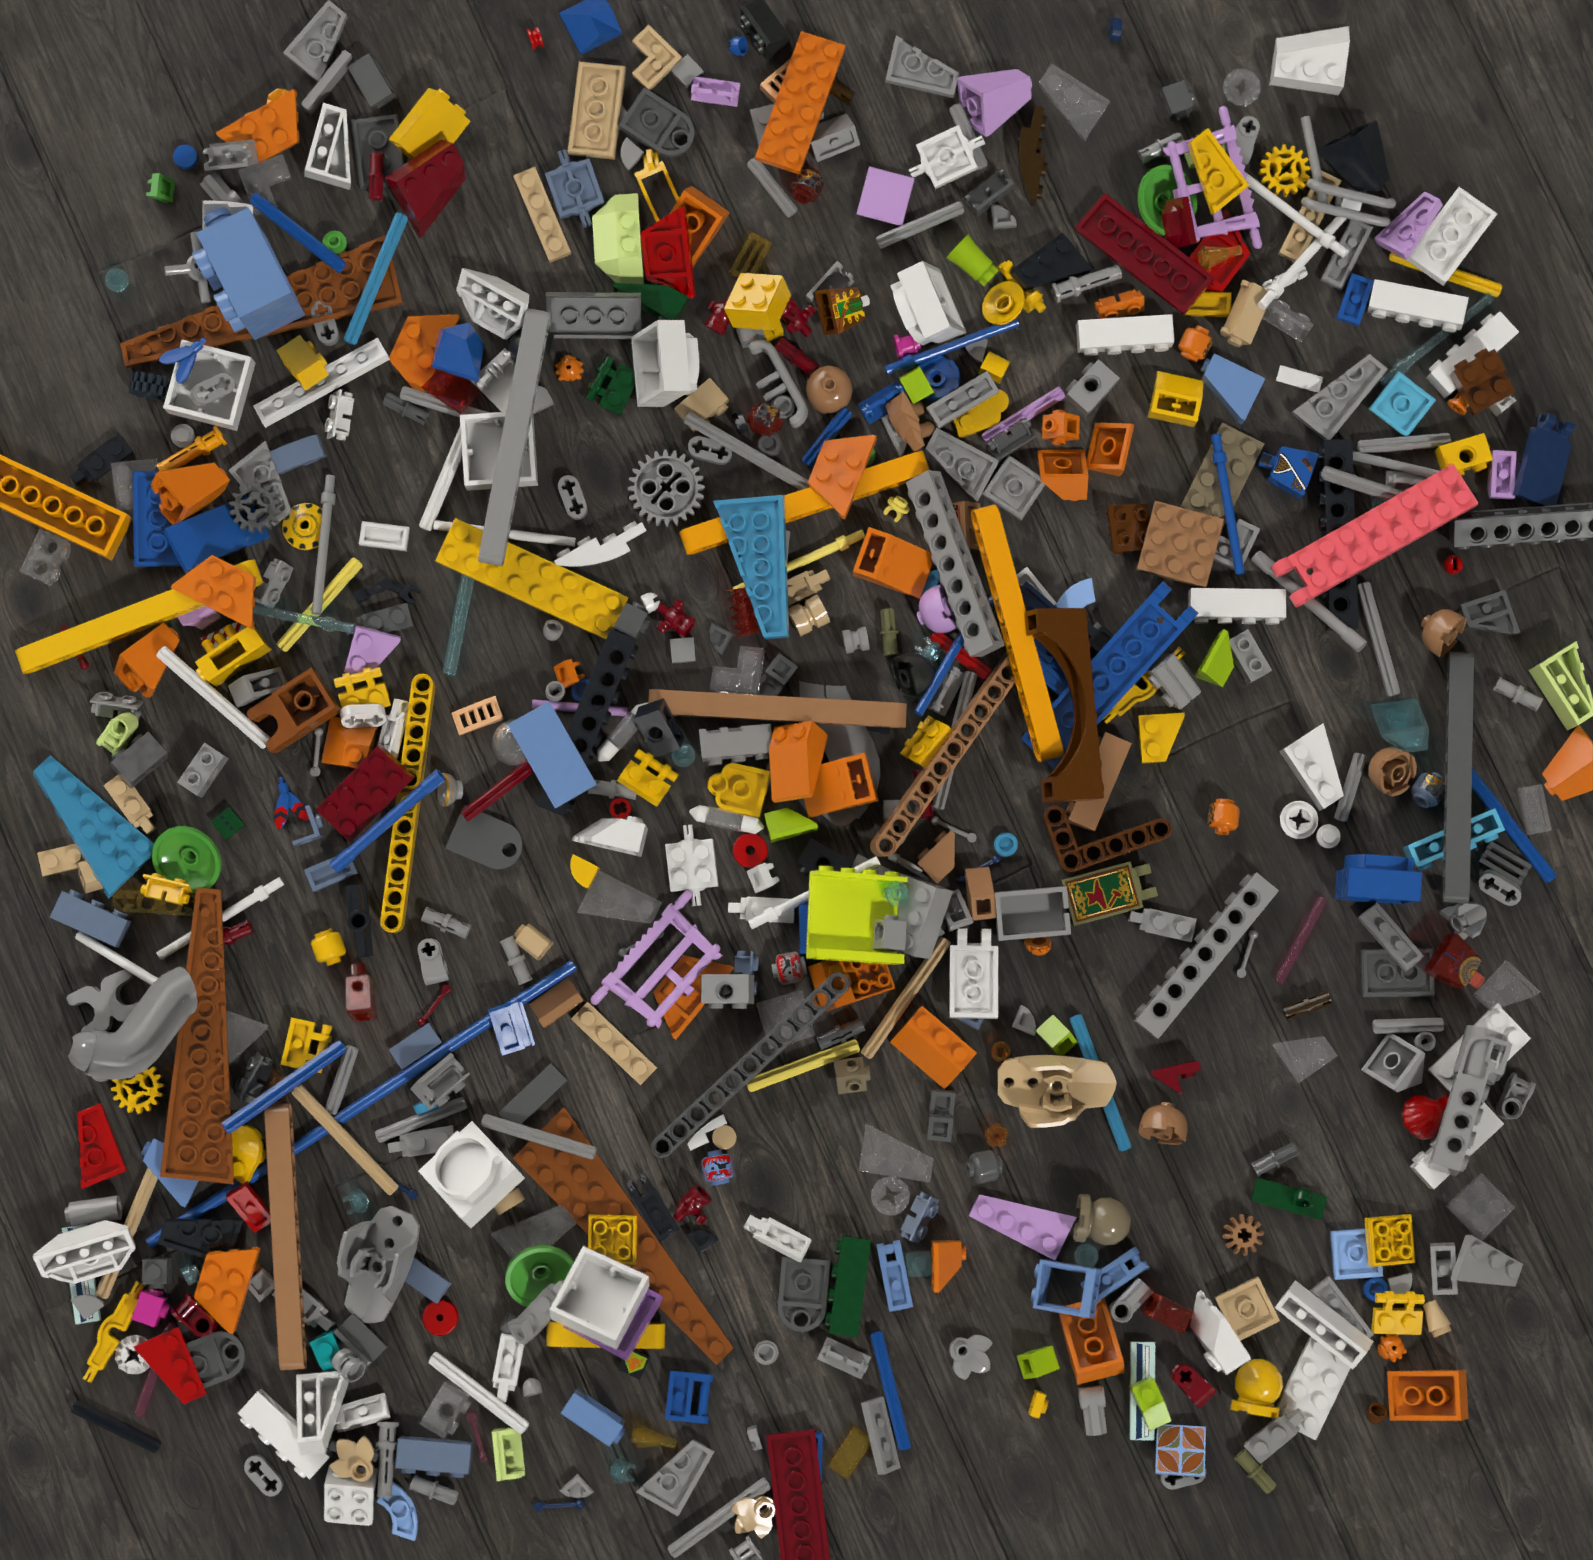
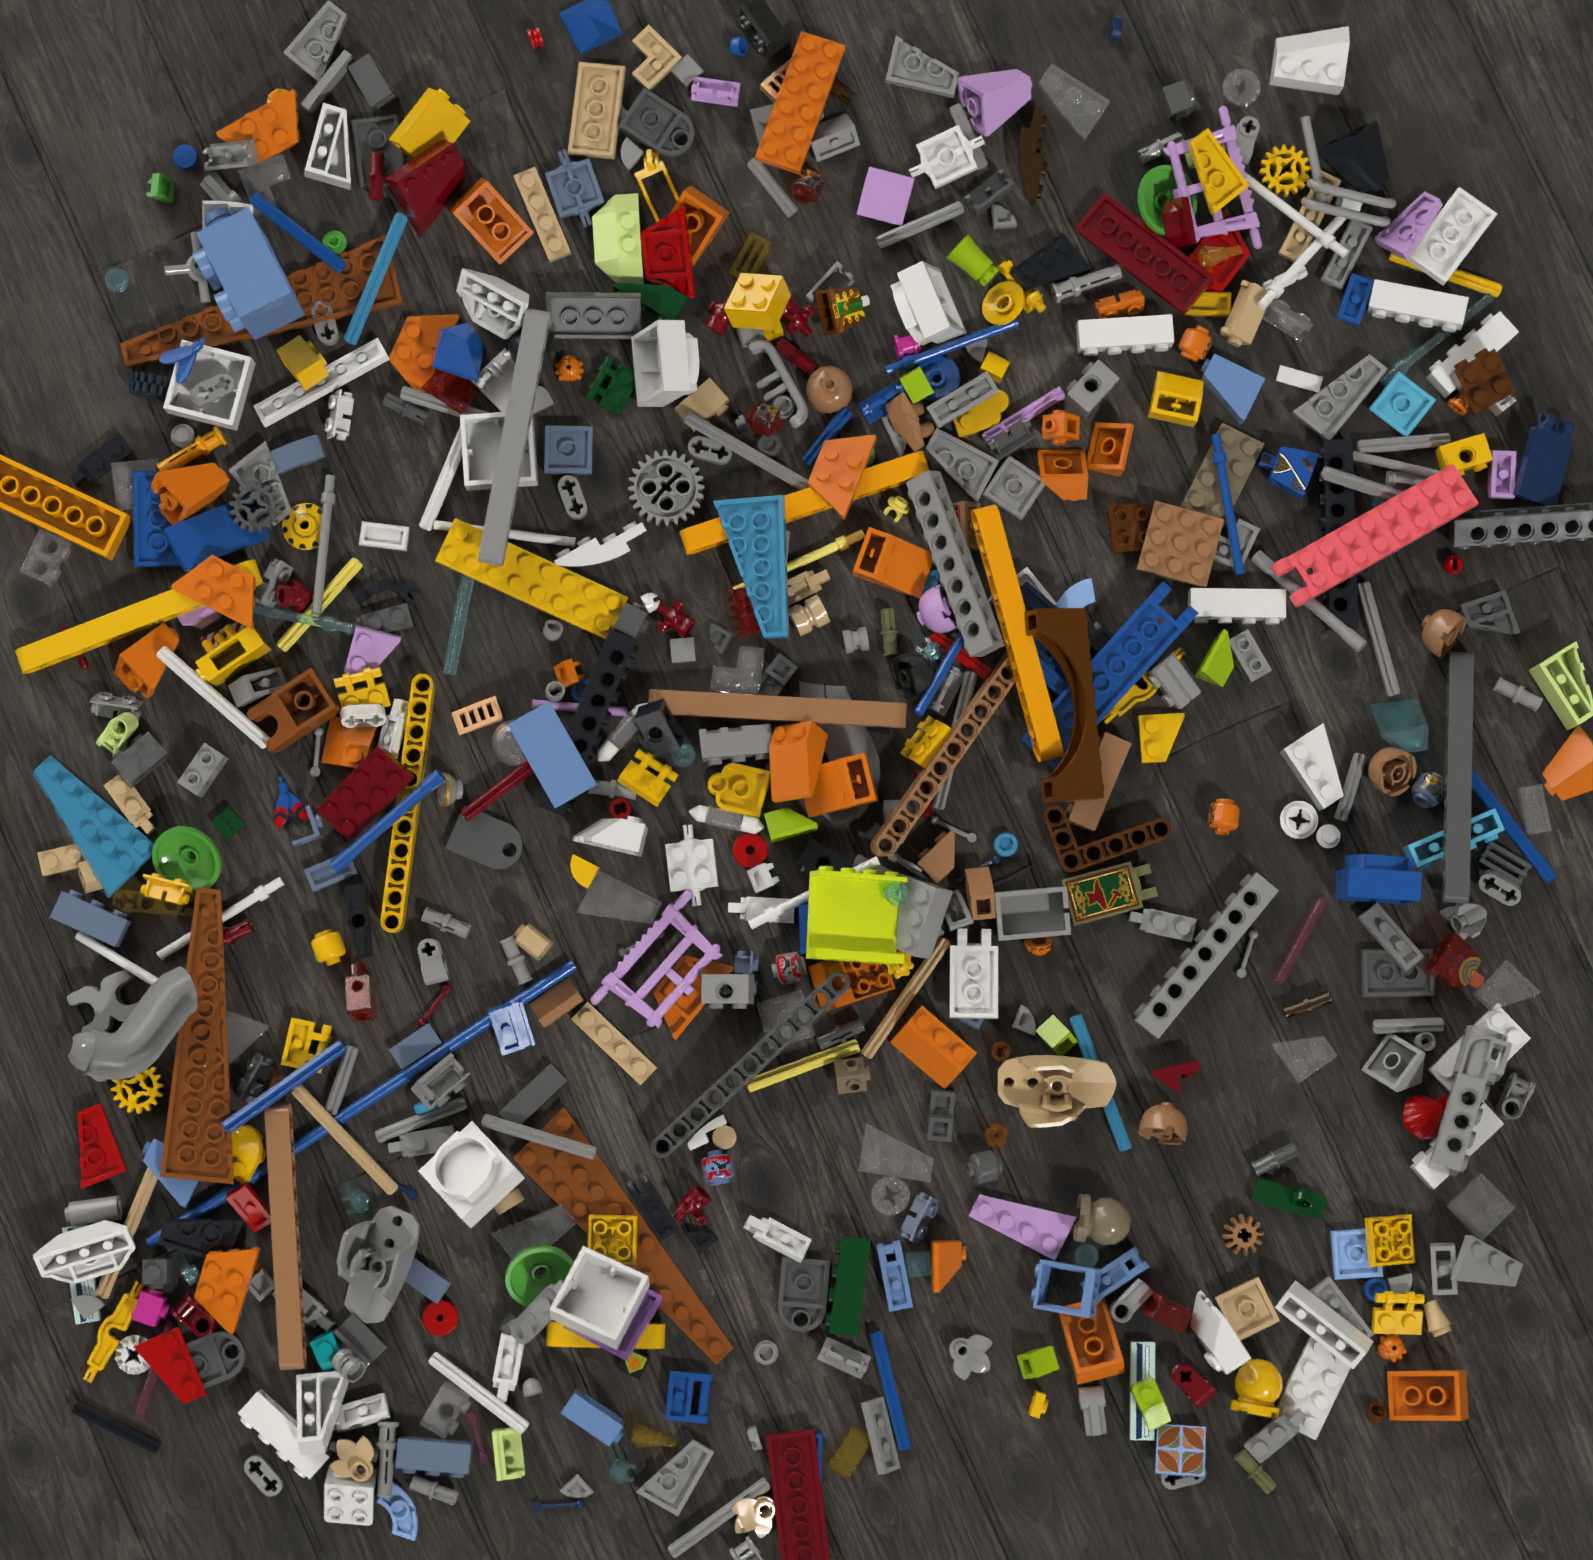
(293, 595): none -> dark red piece
(490, 220): none -> orange slope
(568, 450): none -> sand blue plate
(889, 934): light grey brick -> none
(901, 969): none -> yellow plant

